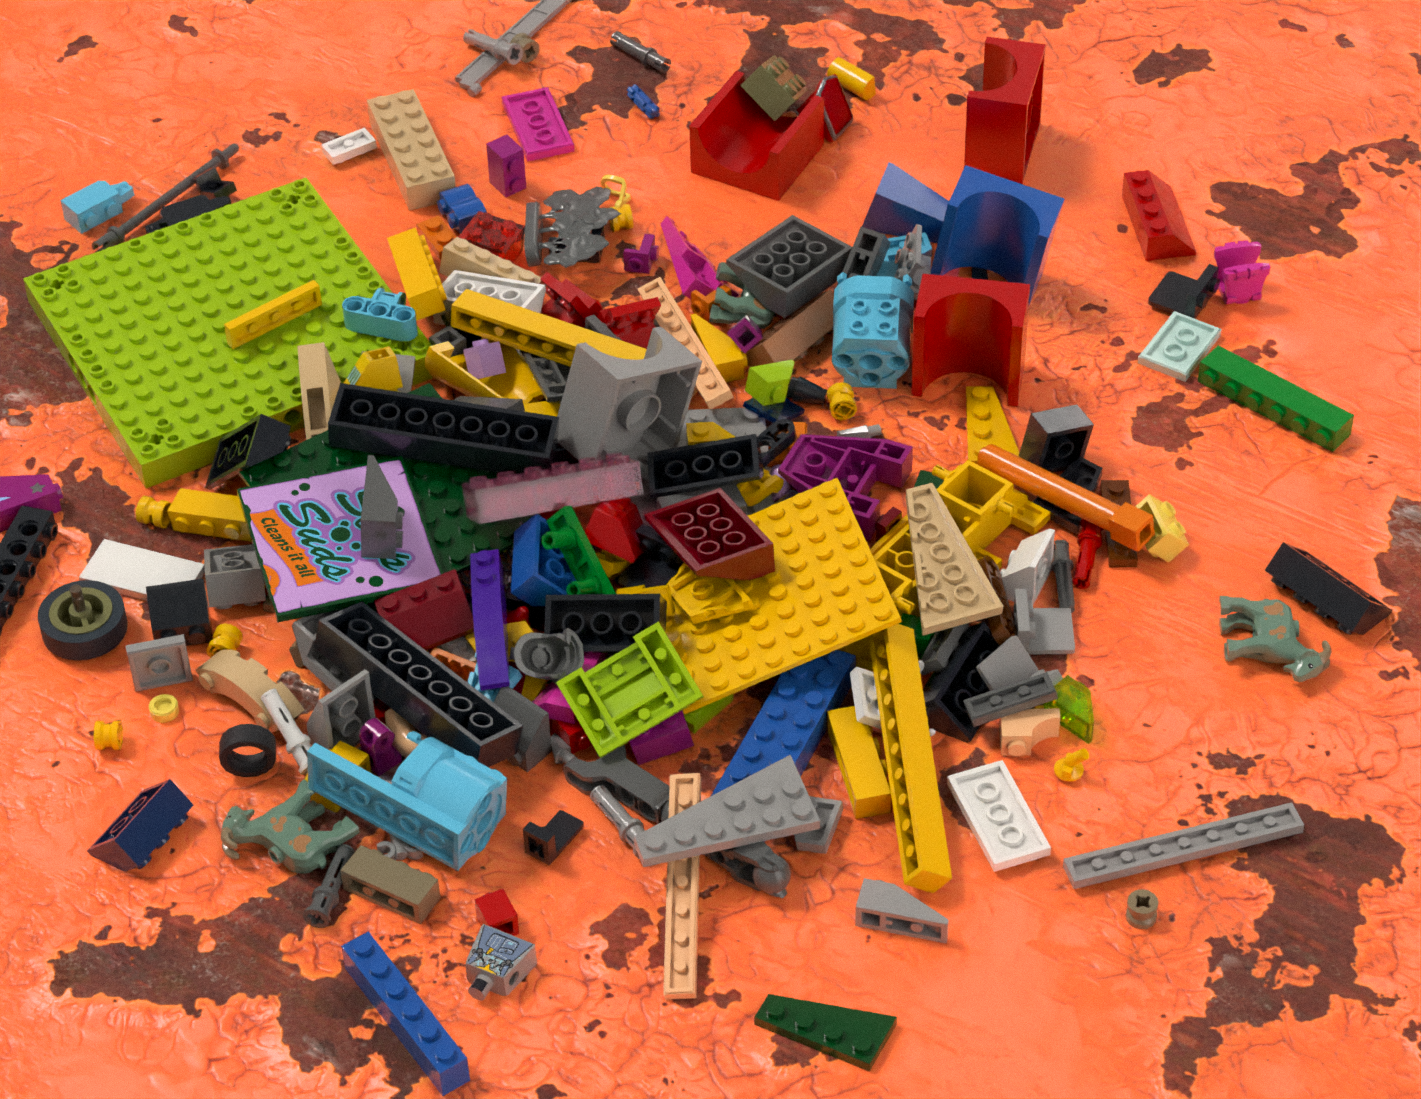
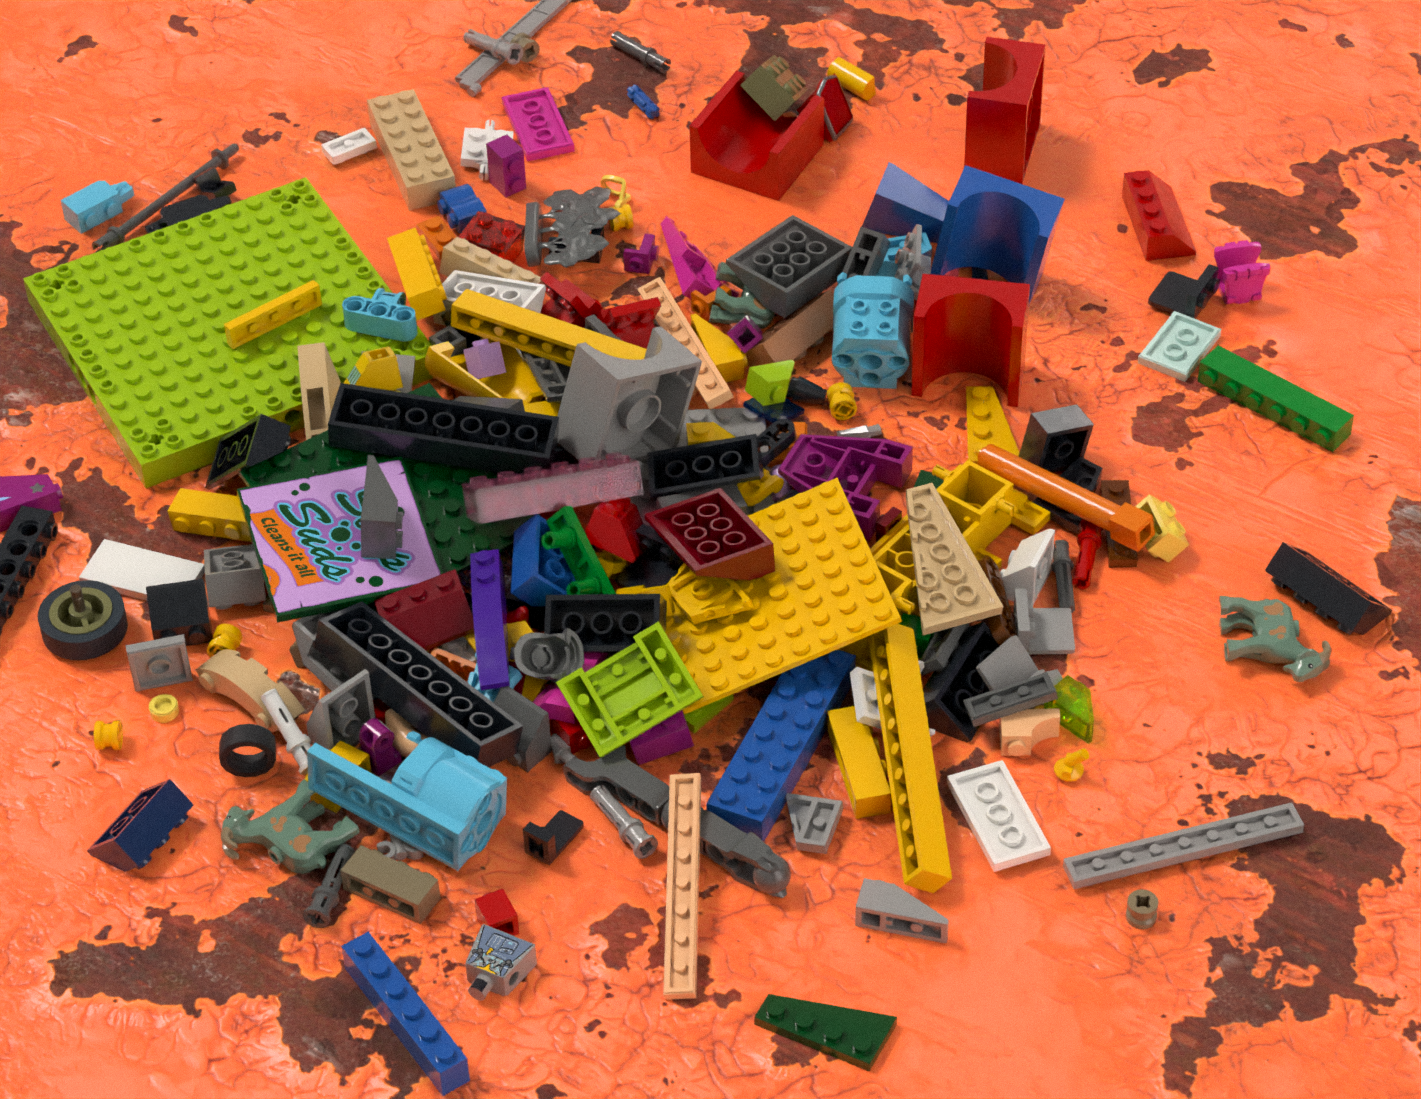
(152, 511): yellow wheel -> none
(474, 146): none -> white plate
(748, 812): light grey wing -> none

